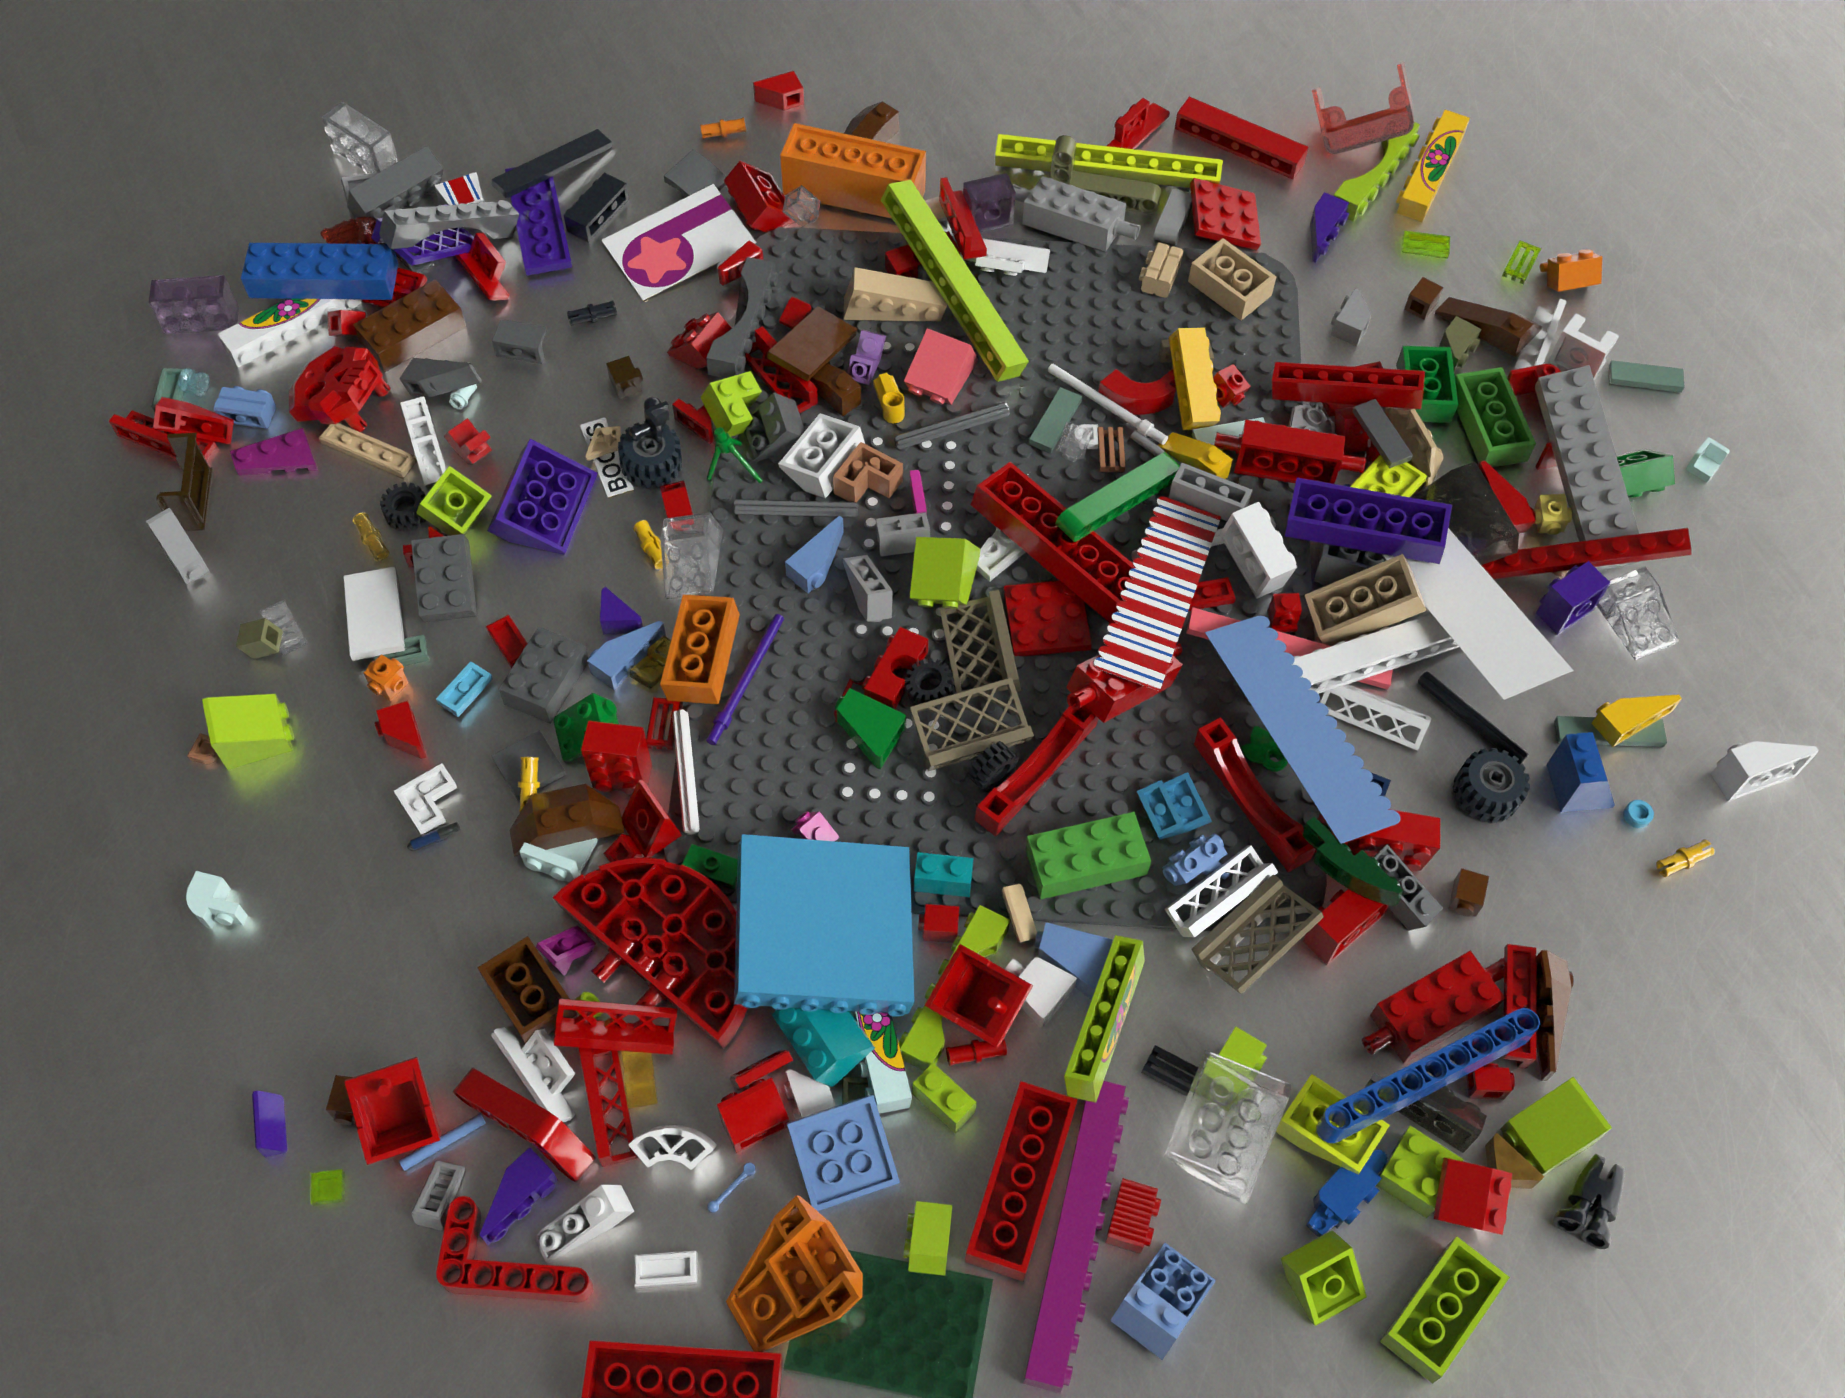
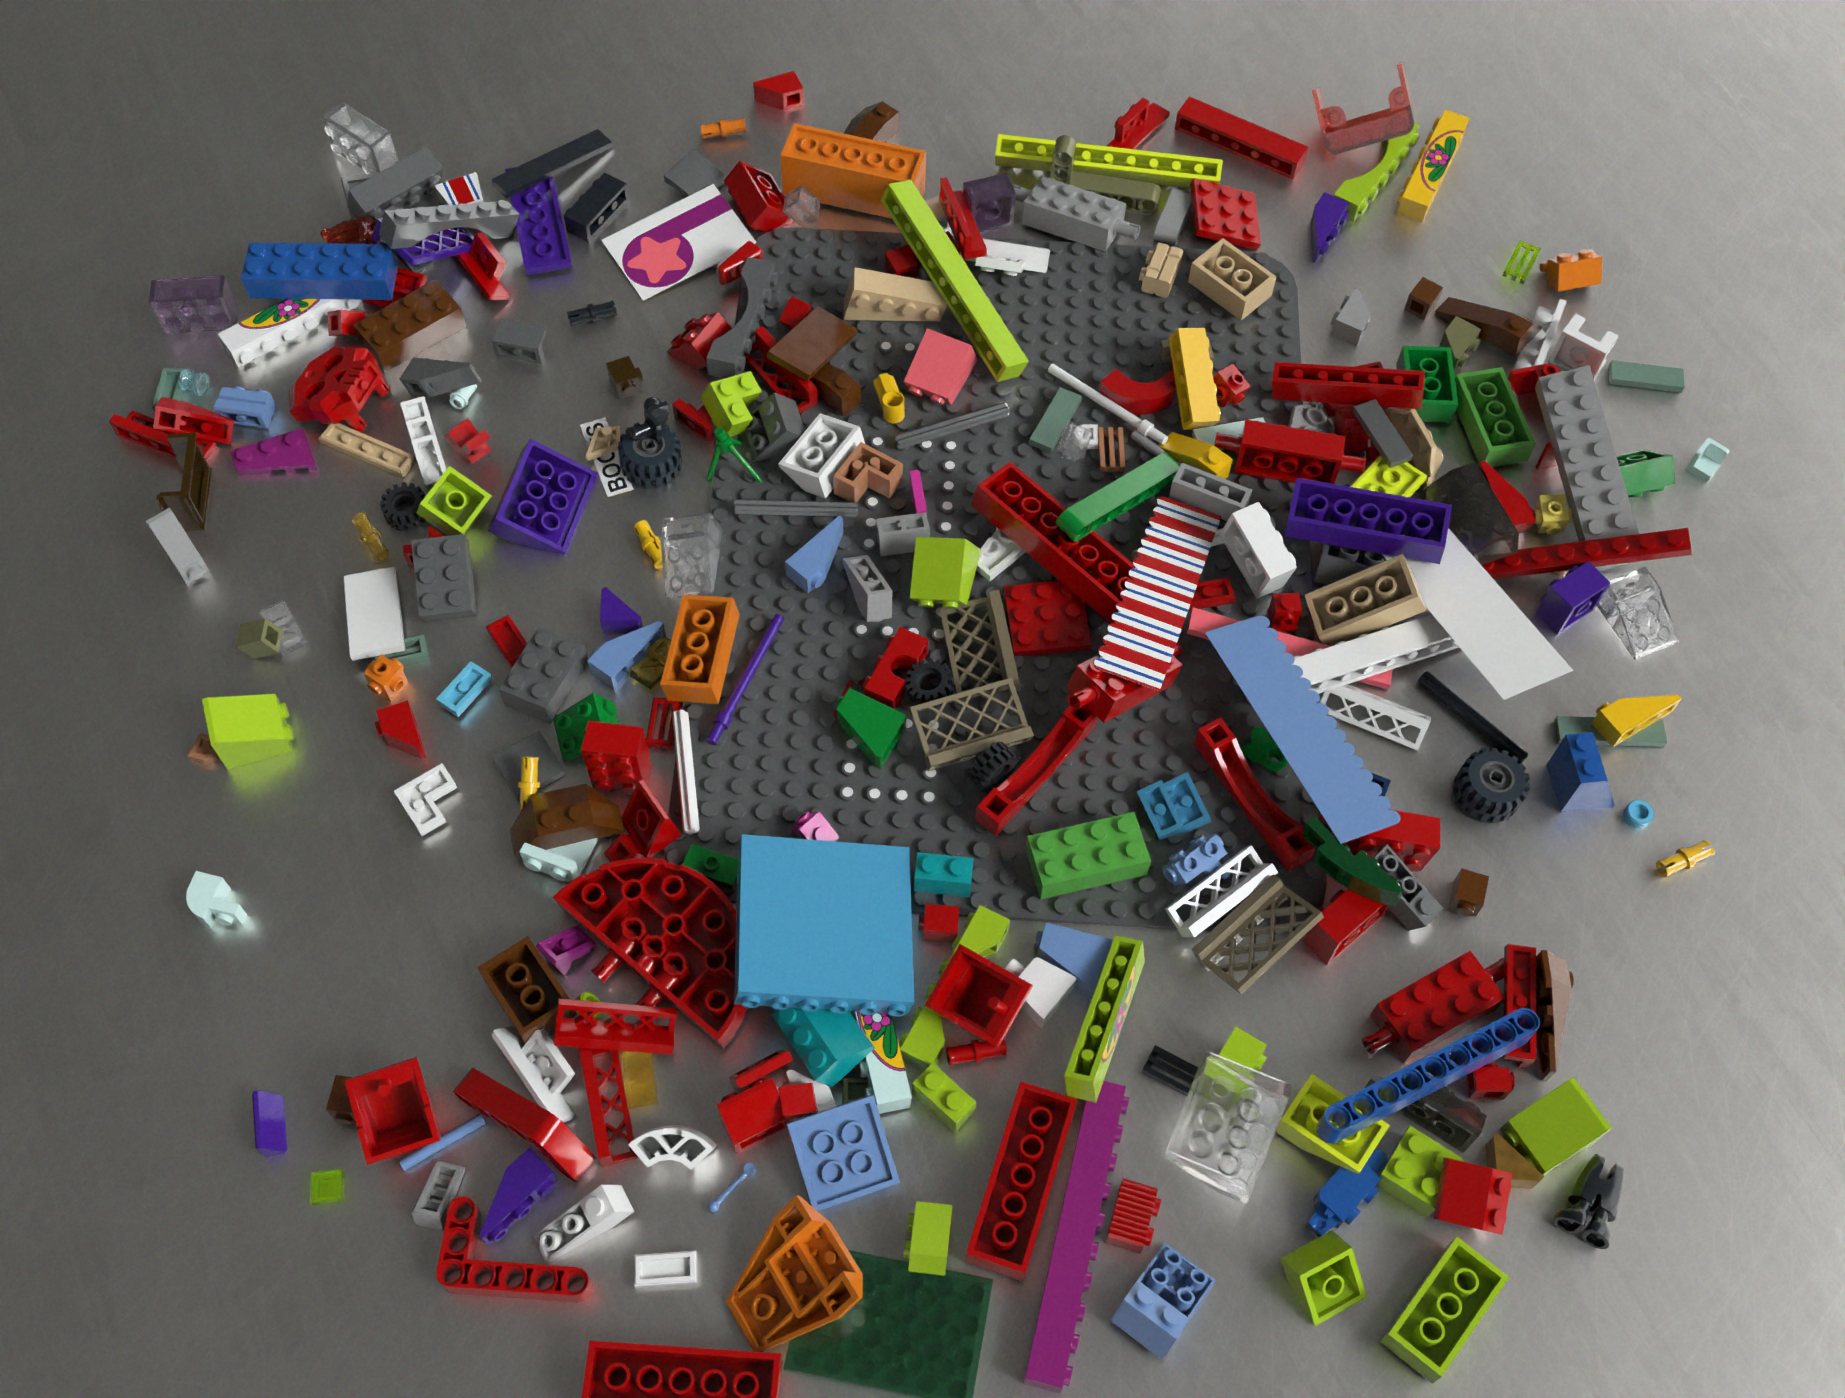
(434, 836): piece -> none
(676, 499): red slope -> none
(797, 1100): none -> red slope
(867, 357): medium lavender slope -> none
(1019, 913): tan slope -> none
(1428, 244): clear neon green tile -> none
(1759, 766): white slope -> none

